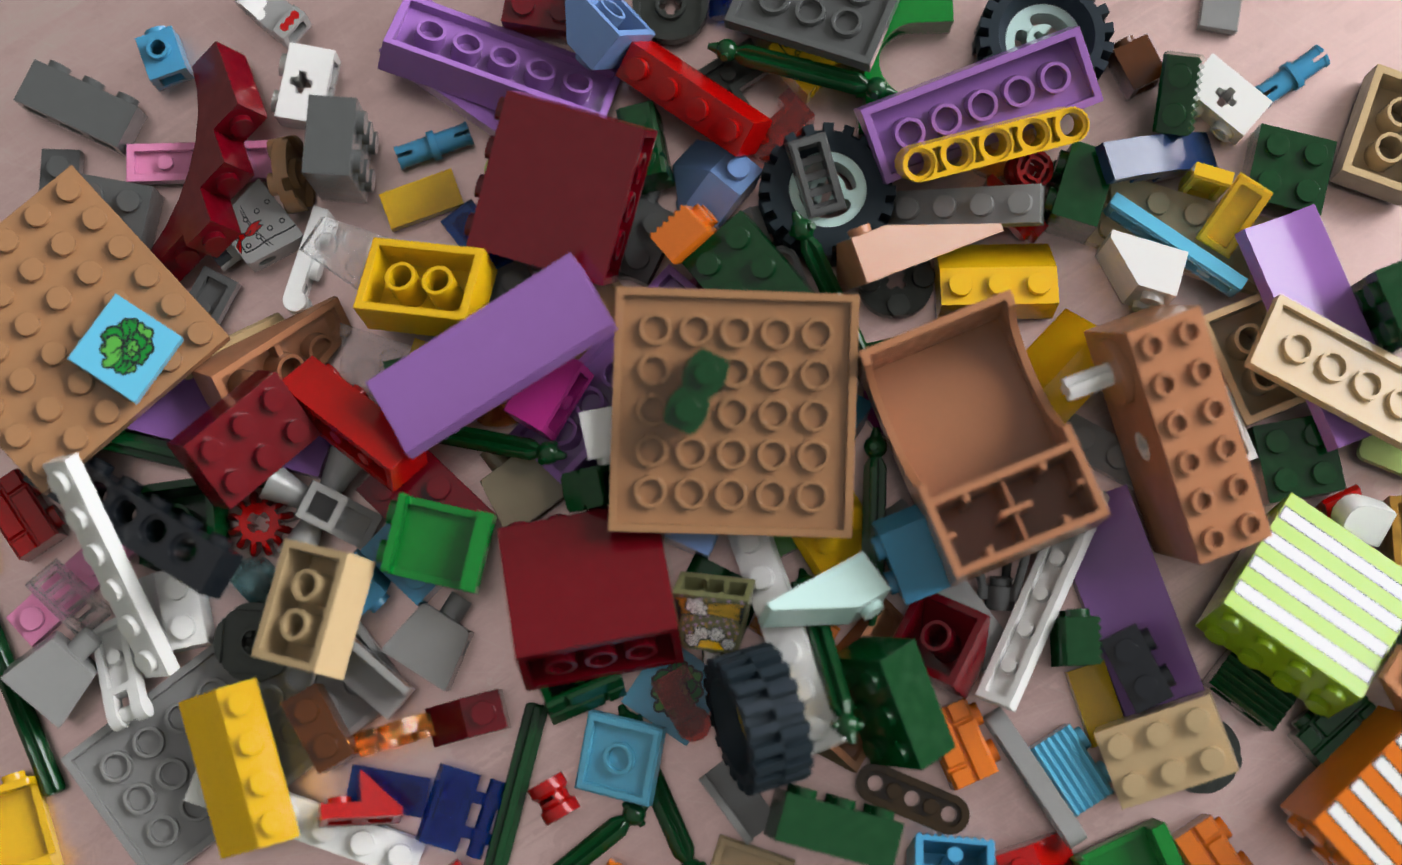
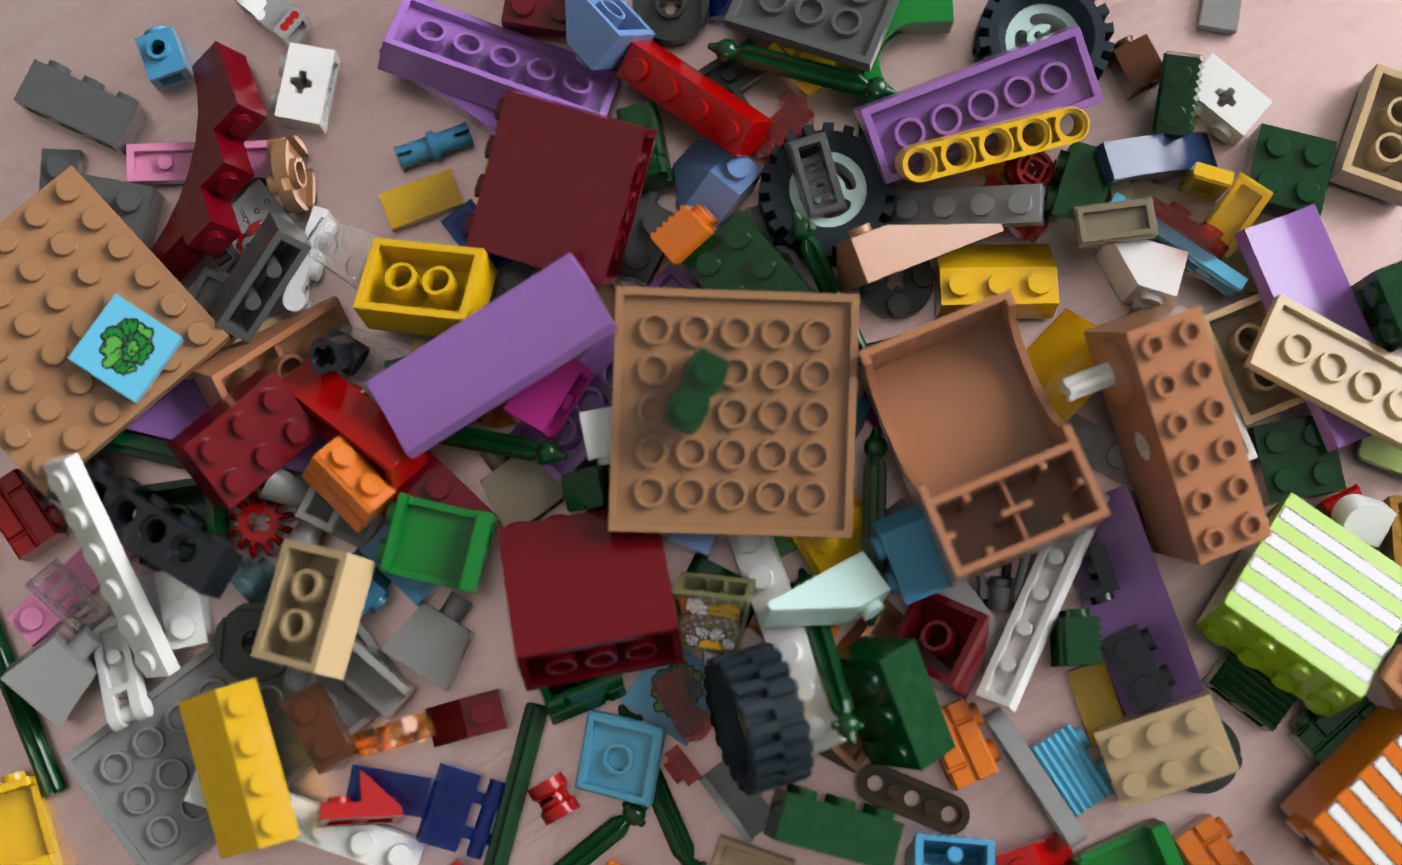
(259, 277): none -> dark grey brick
(337, 353): none -> black piece
(339, 149): dark grey brick -> none
(348, 483): none -> orange brick
(680, 766): none -> clear red plate
(1100, 568): none -> black bracket
(1115, 222): none -> dark tan tile
(1203, 235): none -> clear red plate
(1292, 75): dark azure pin -> none

